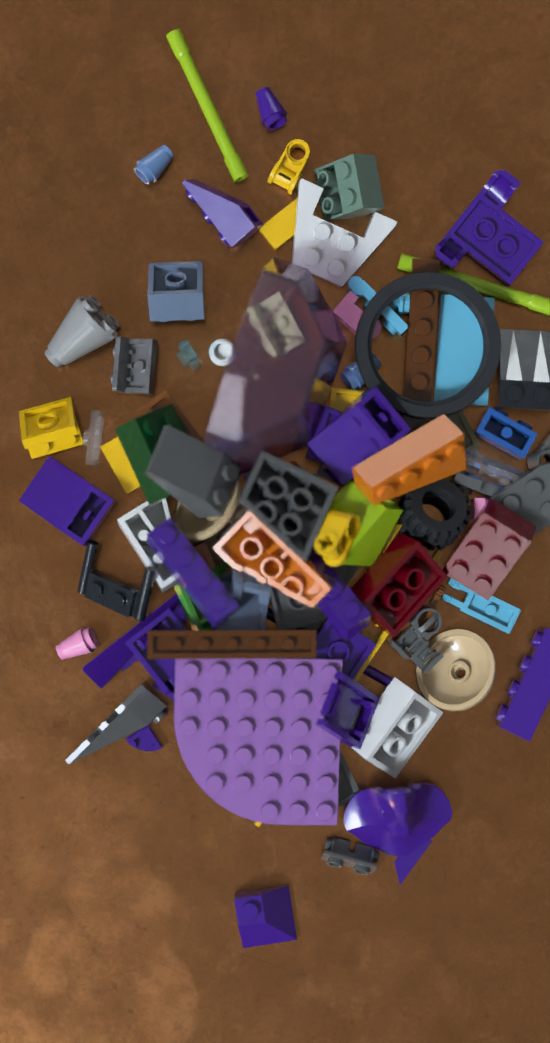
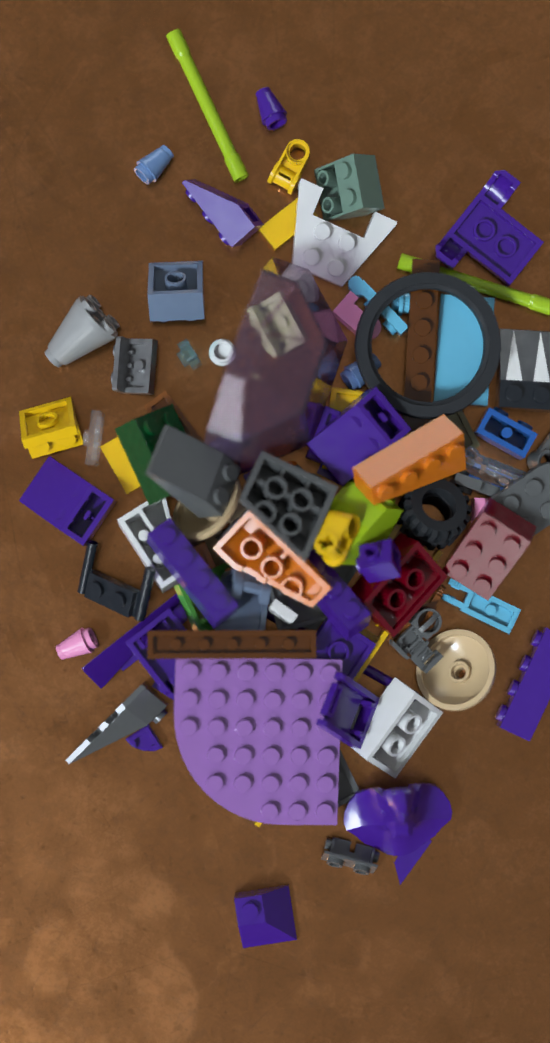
(282, 612): none -> white tile
(379, 561): none -> dark purple brick

